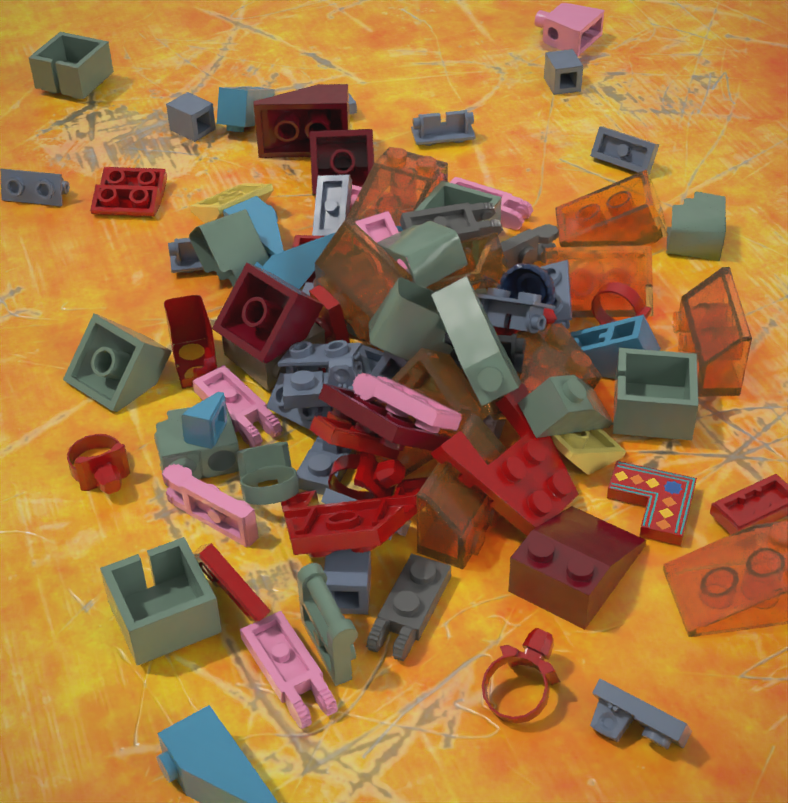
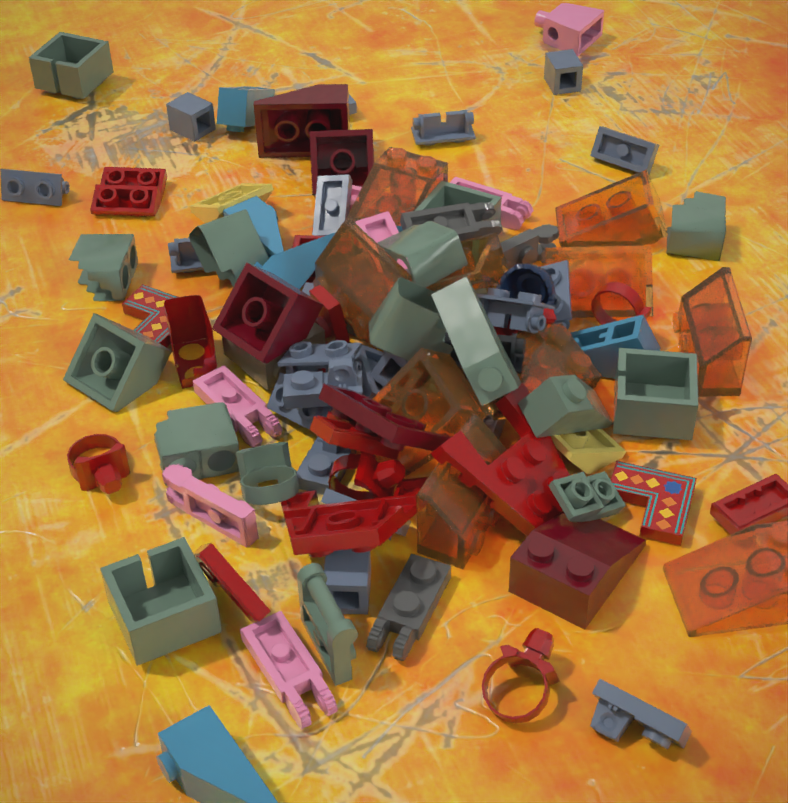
(106, 264): none -> sand green piece
(148, 305): none -> red tile
(205, 421): dark azure slope -> none
(405, 402): bright pink hinge -> none
(587, 497): none -> sand green slope

